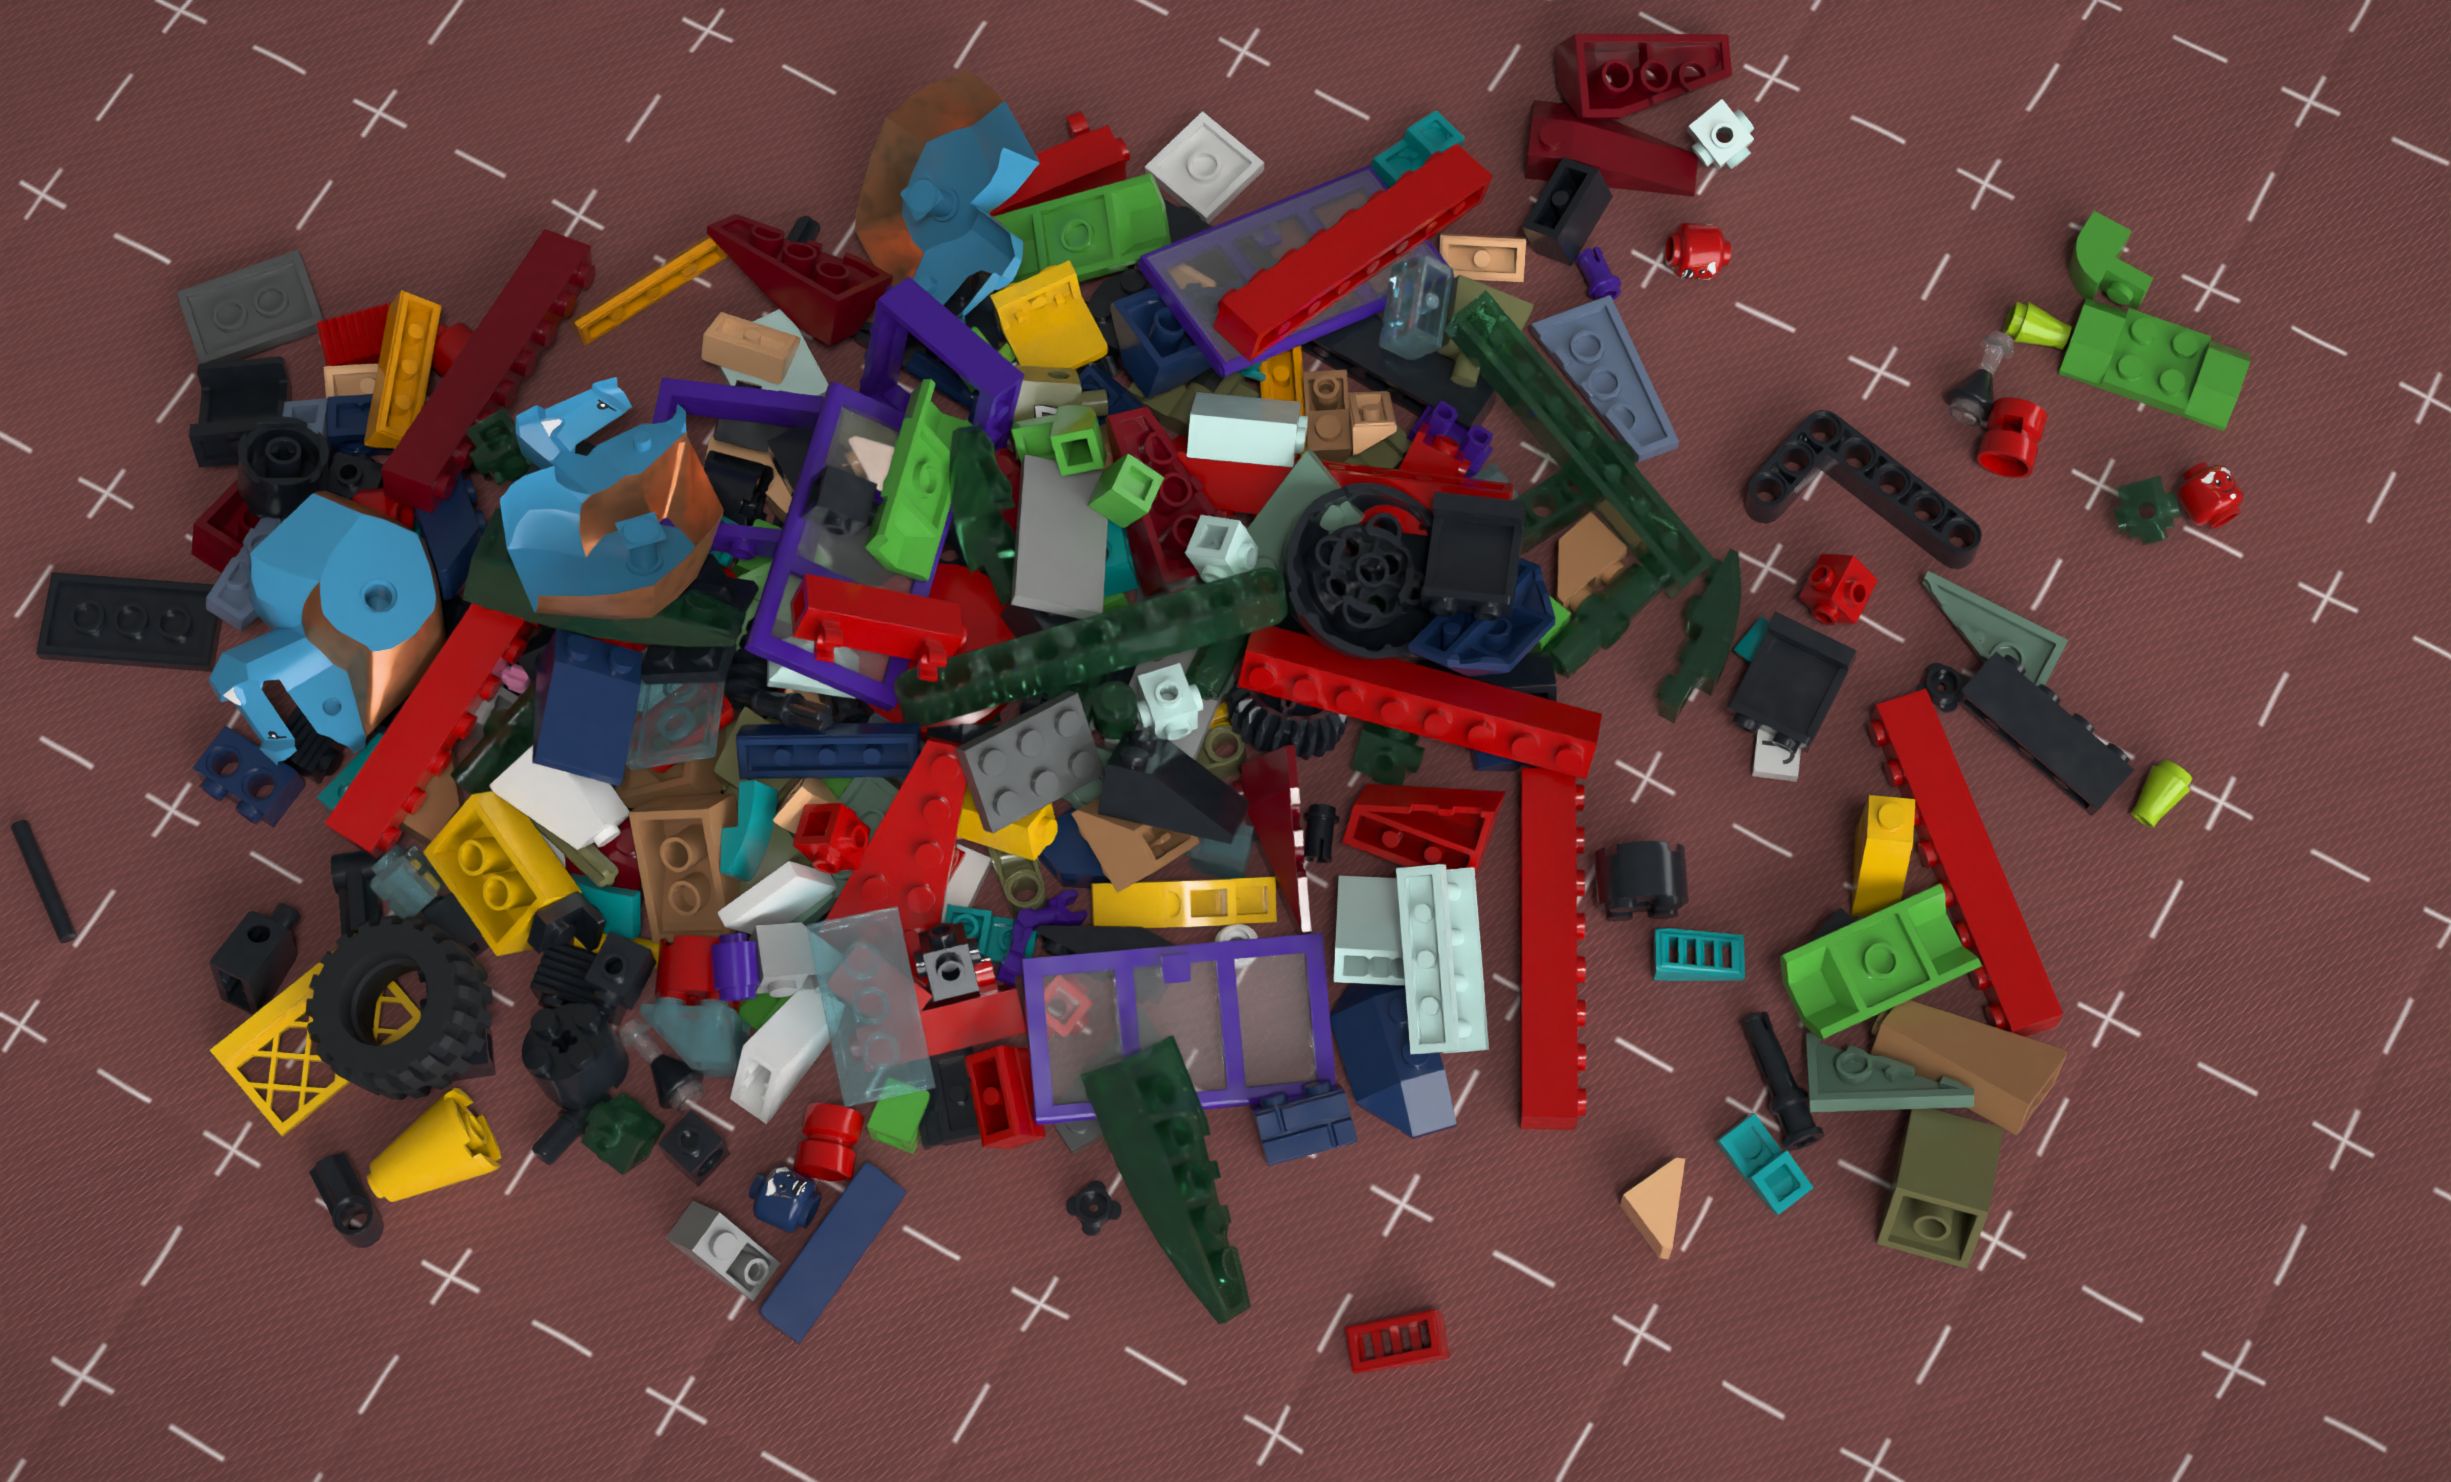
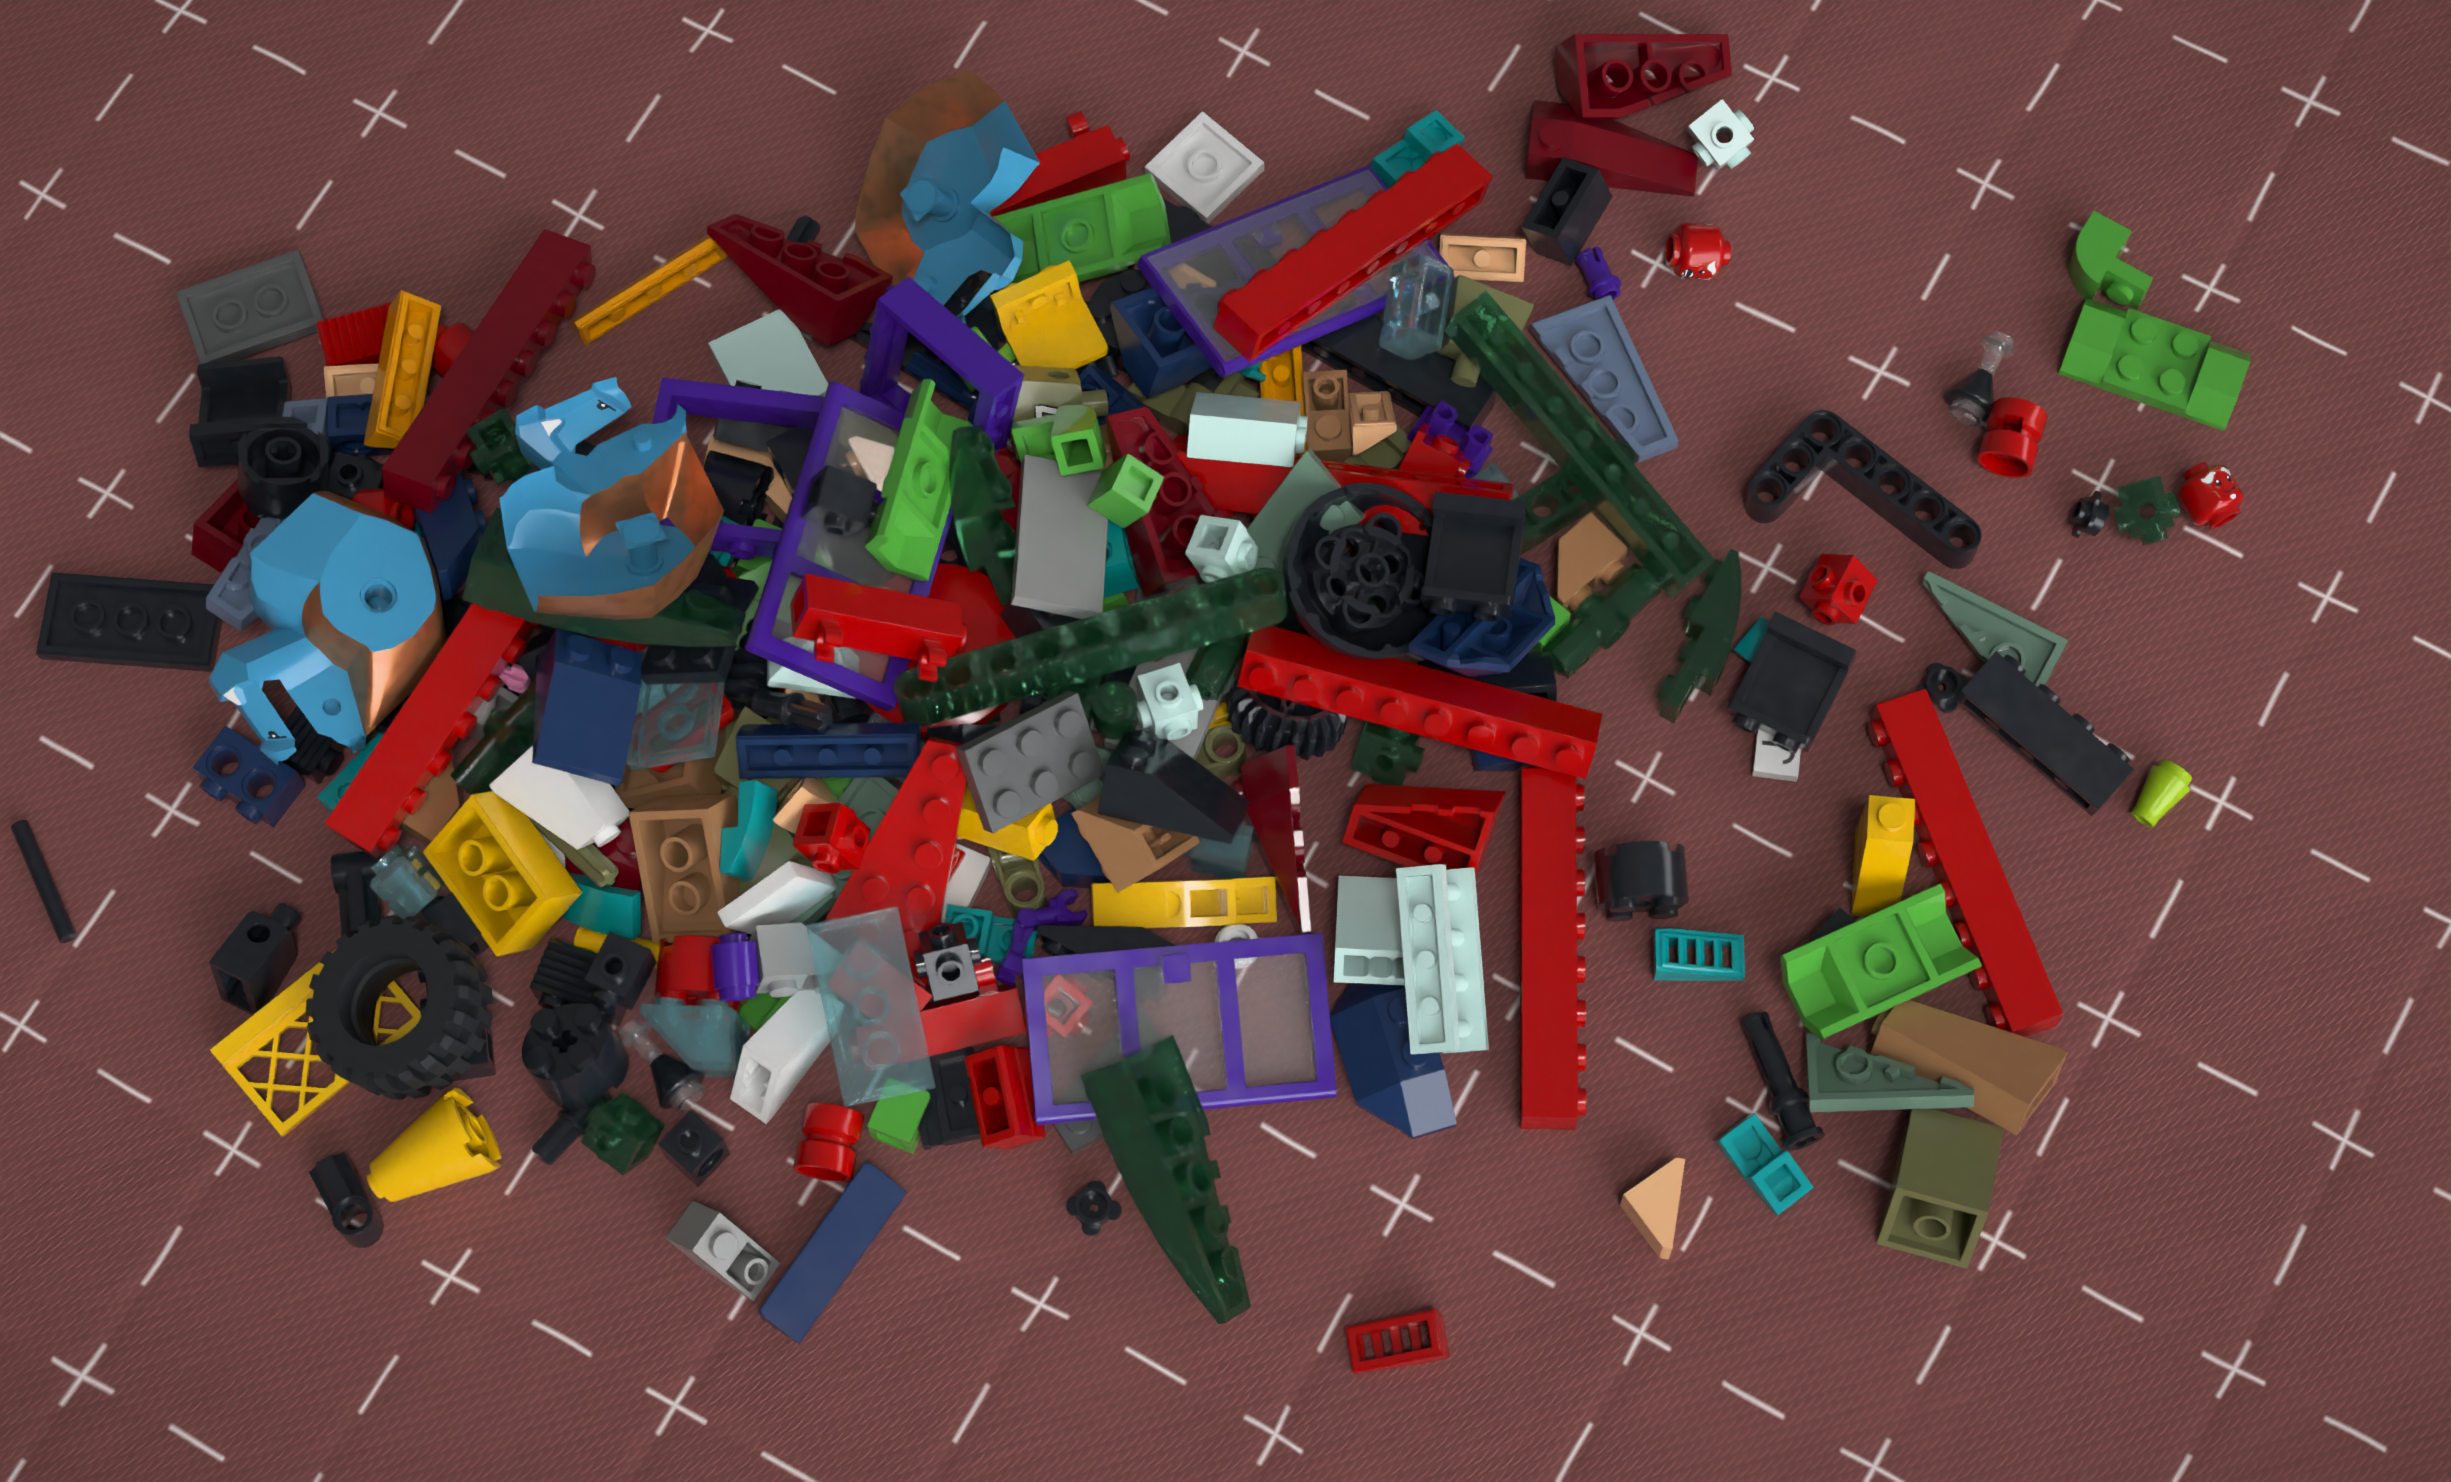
(566, 919): black bracket -> none
(749, 348): light nougat slope -> none
(784, 1198): dark blue head -> none
(1303, 1122): dark blue brick -> none
(1320, 832): black pin -> none
(2034, 326): lime cone -> none
(2089, 515): none -> black plate

